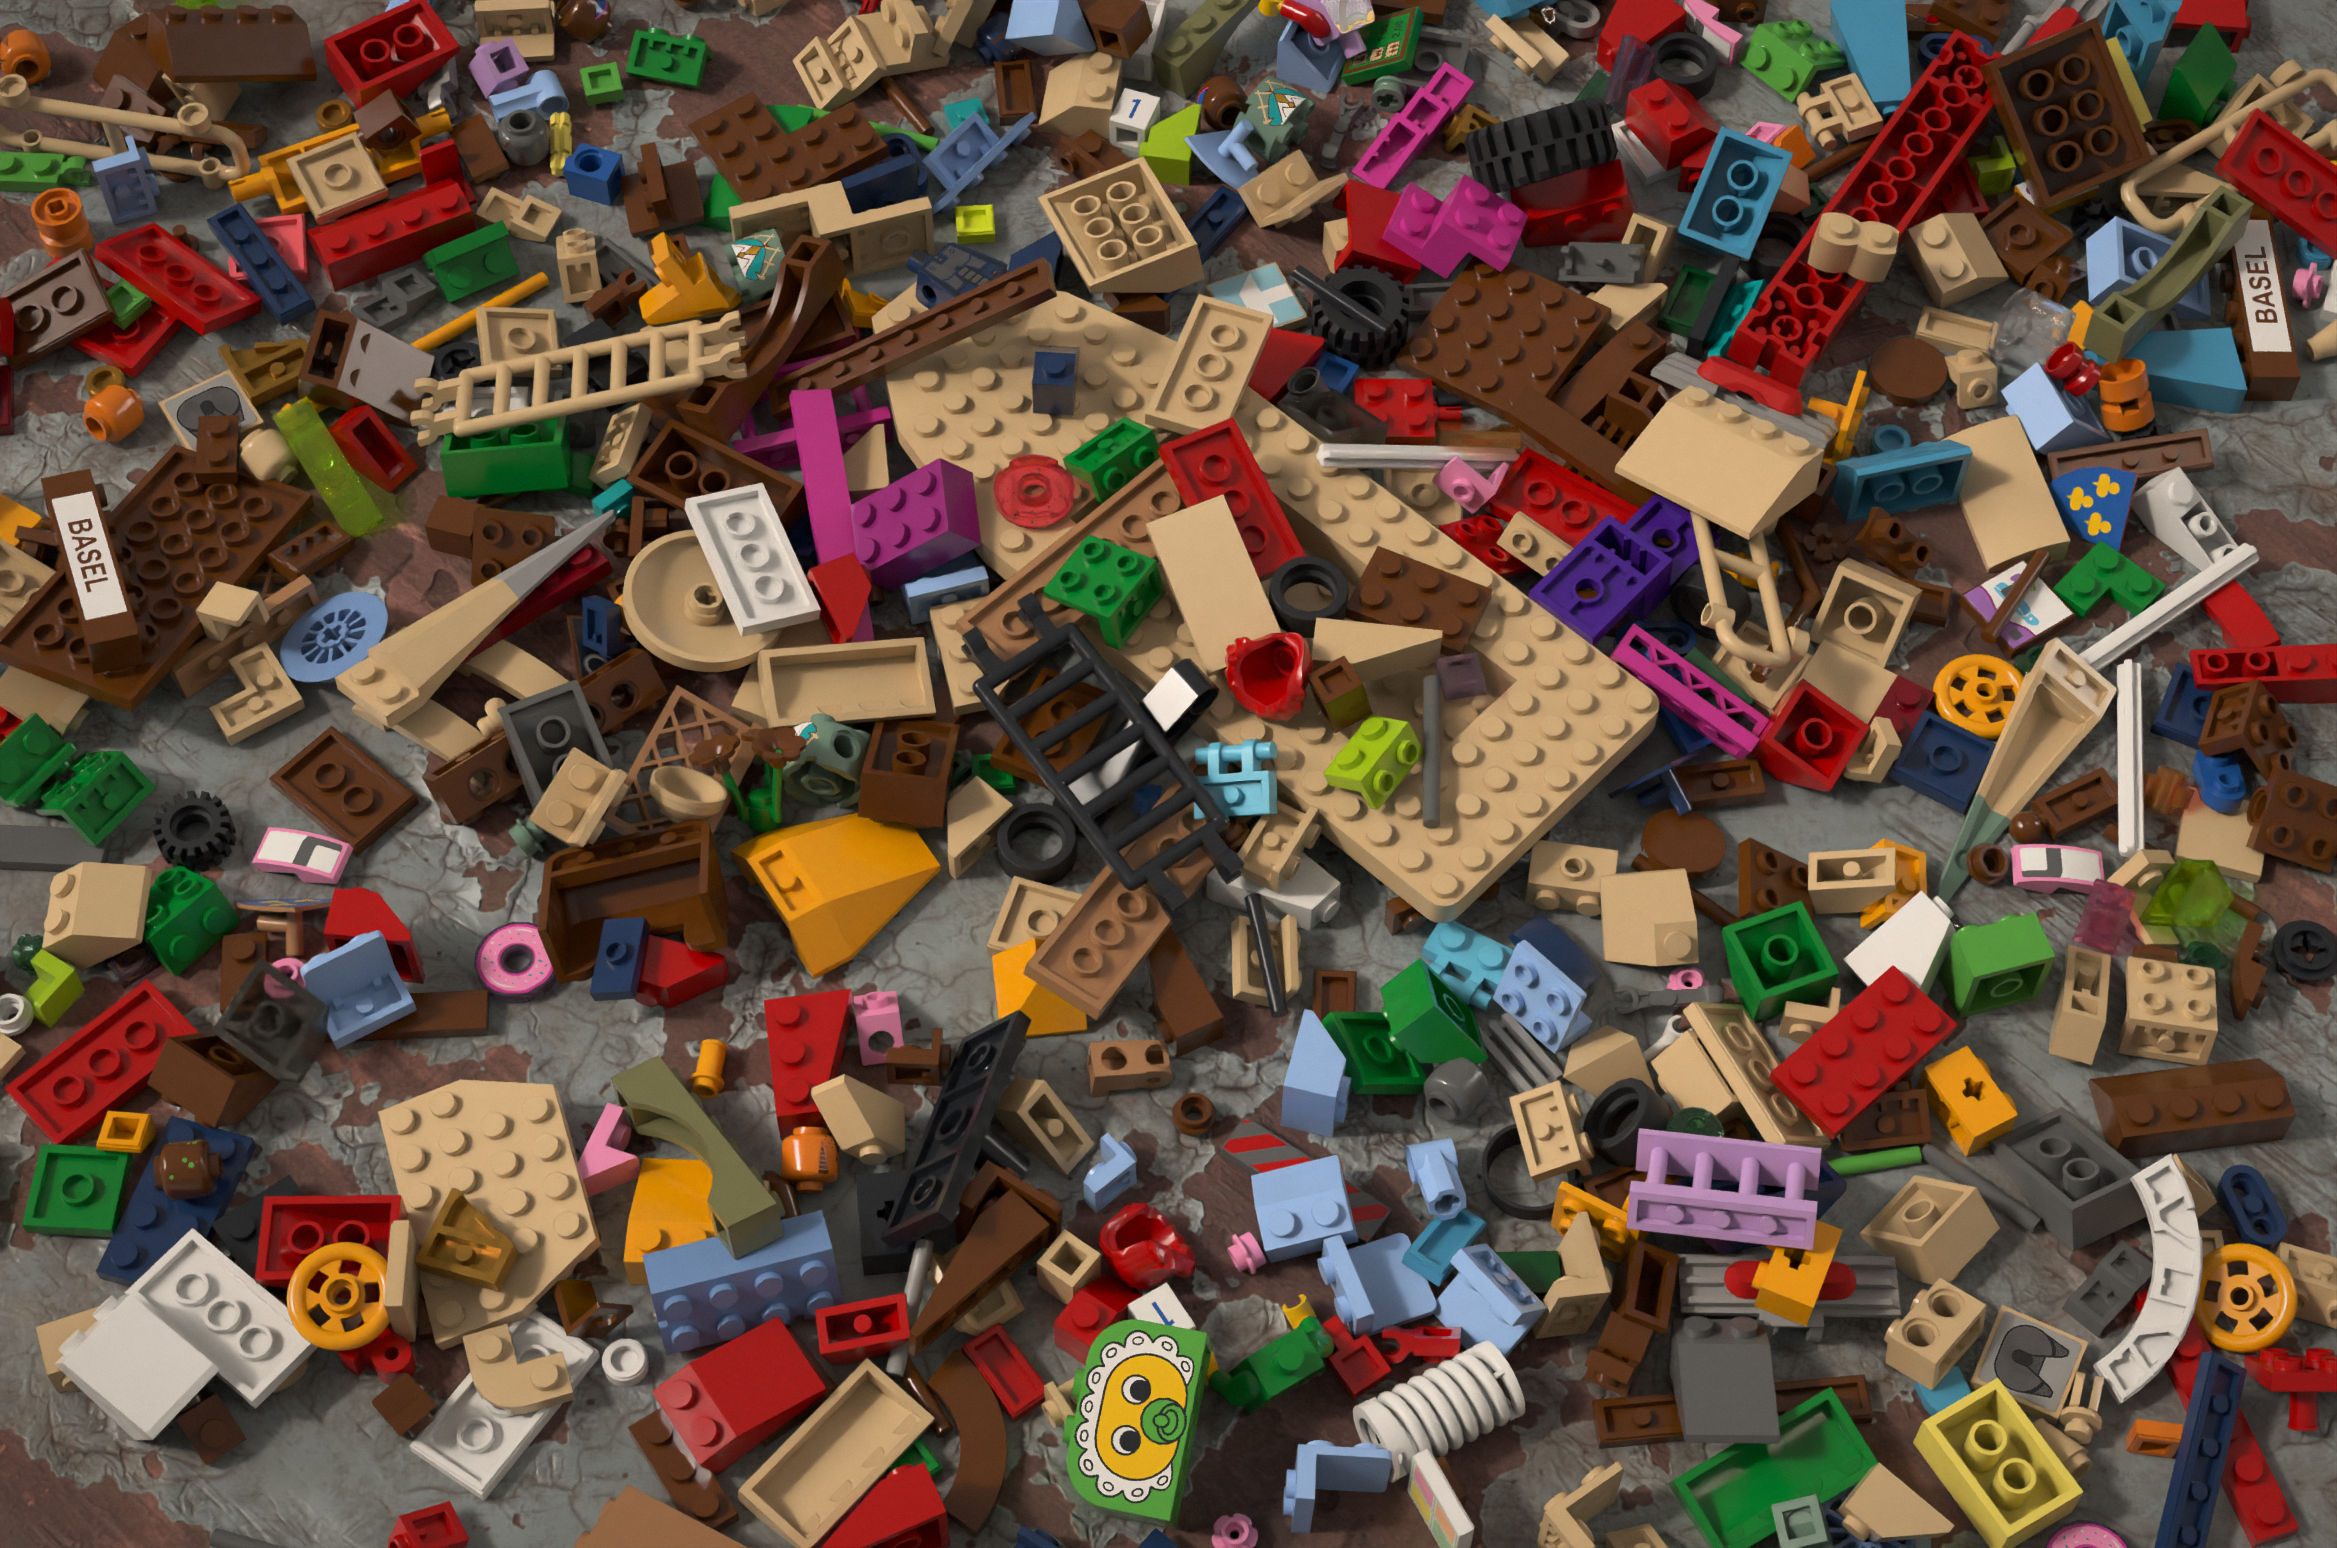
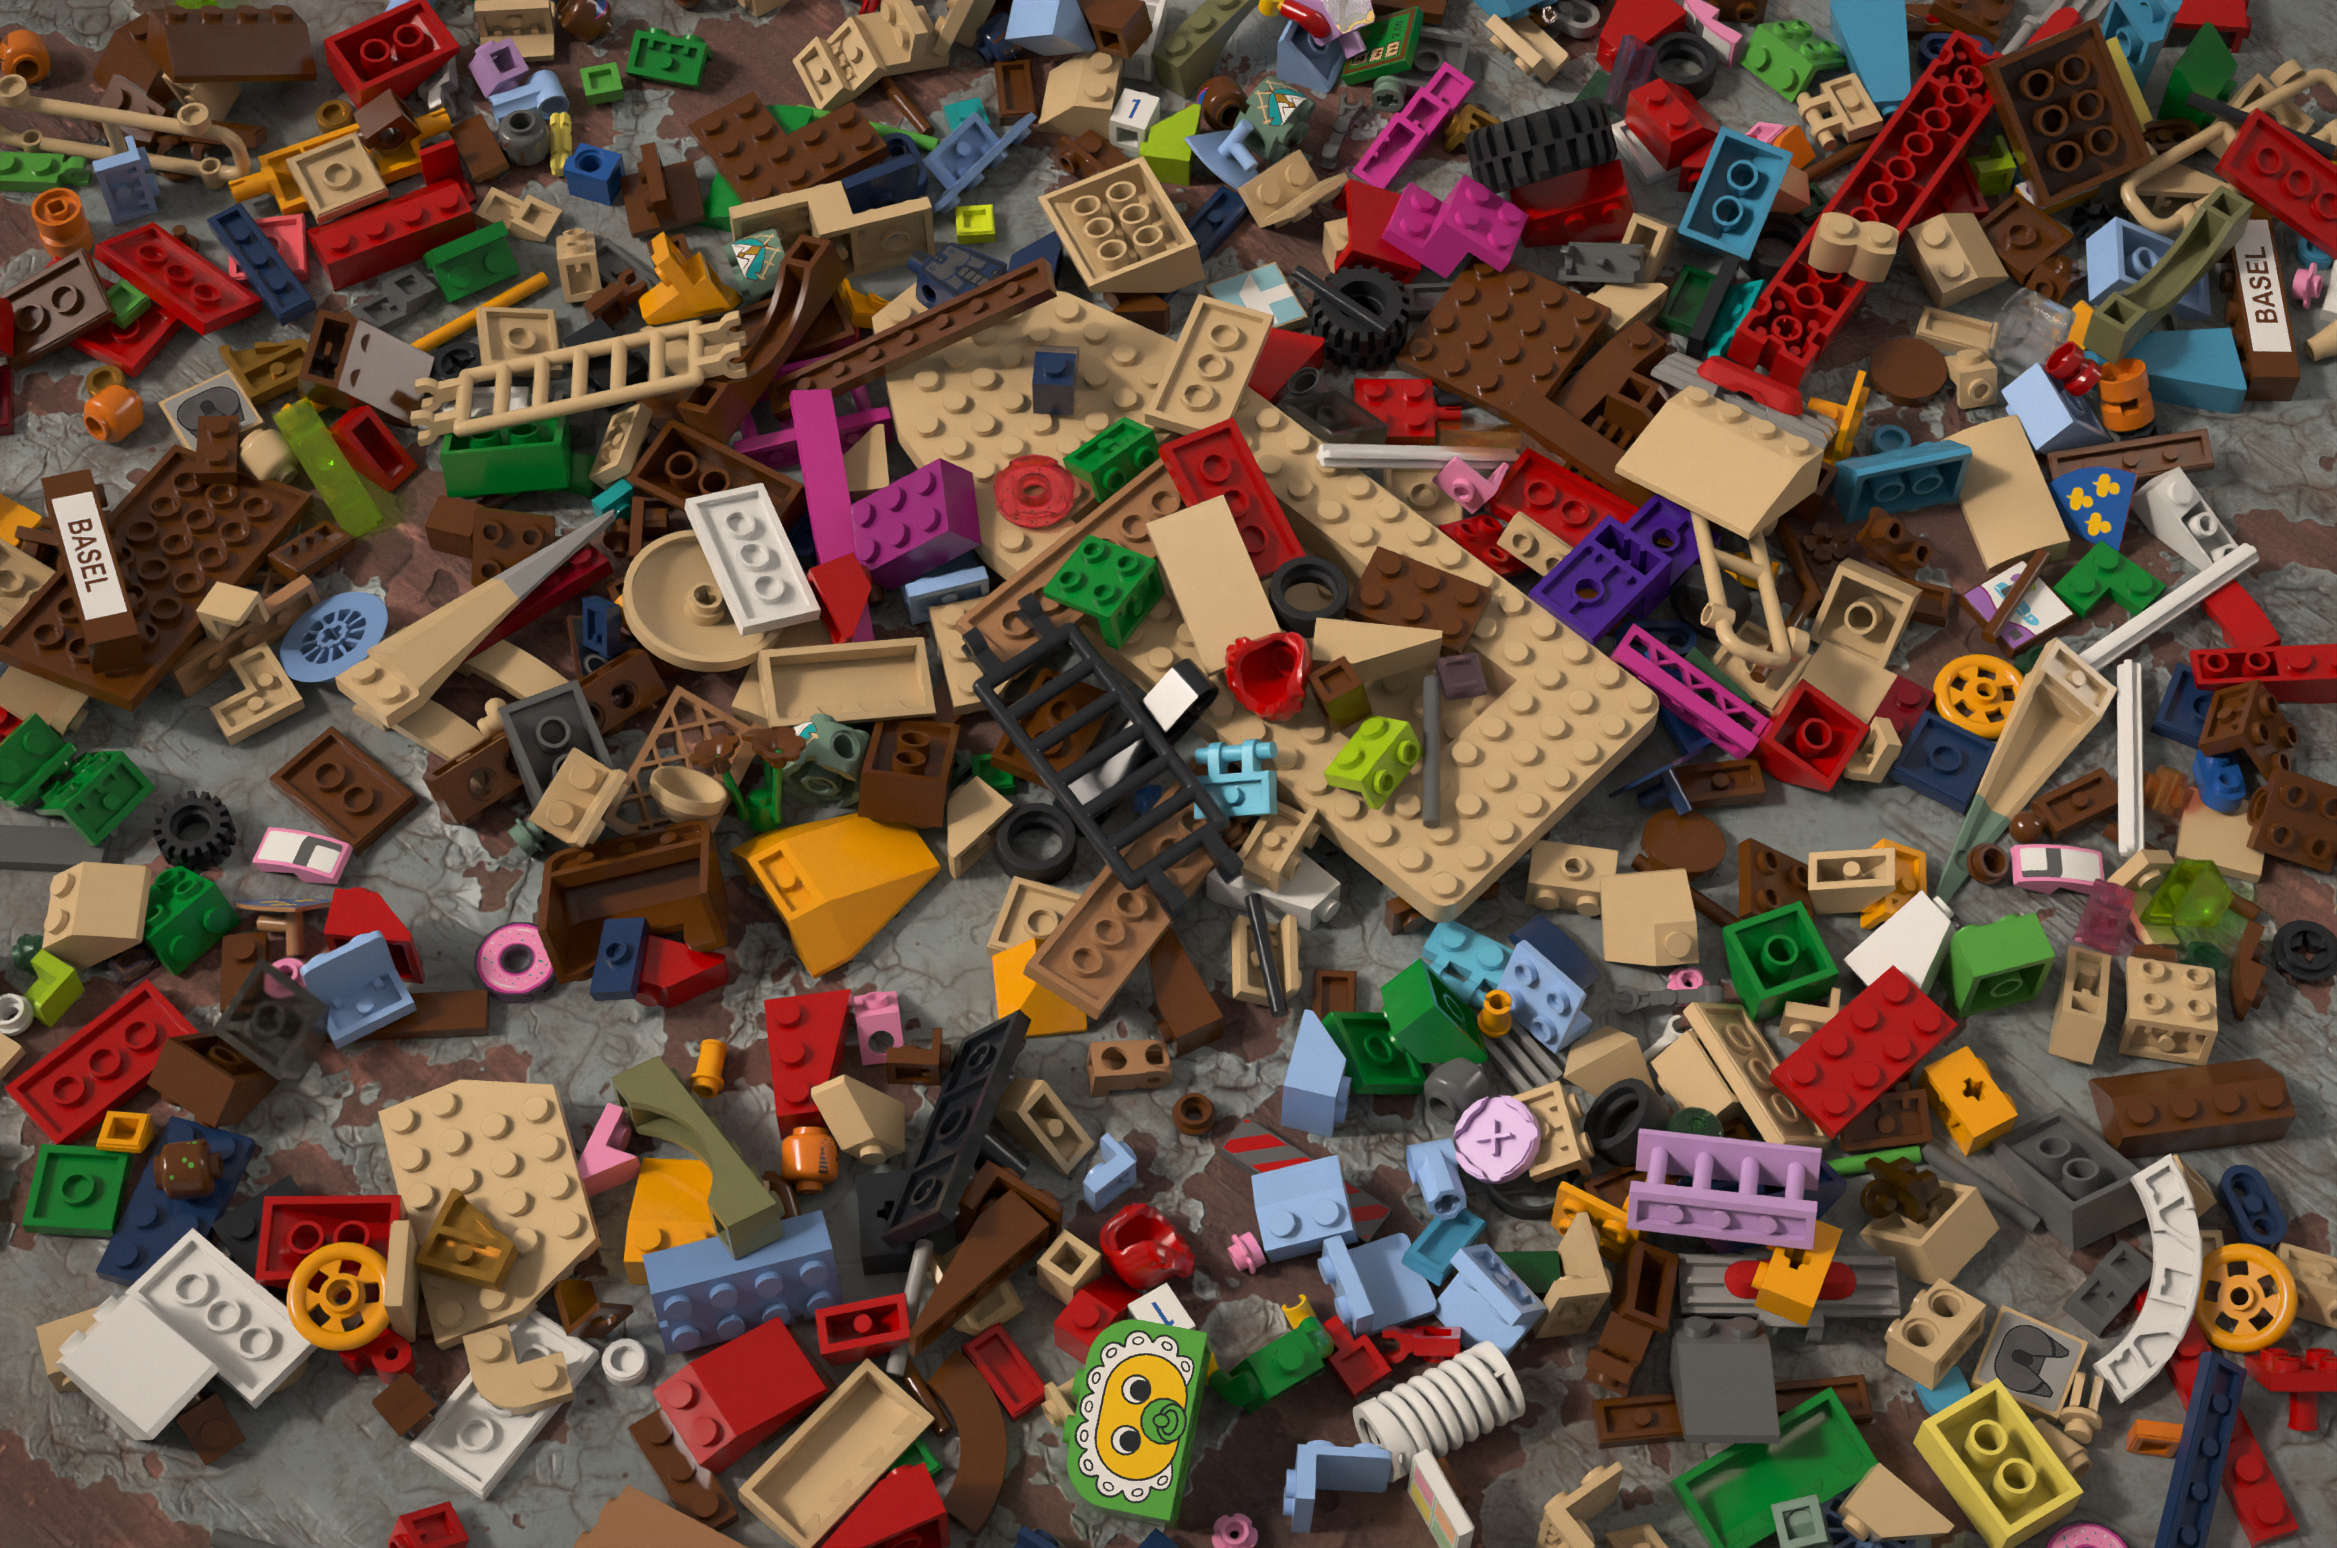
(1337, 372): blue plate -> none
(1495, 1018): none -> light orange pin
(1497, 1139): none -> lavender tile
(1899, 1189): none -> dark brown hips
(2238, 116): none -> black bar

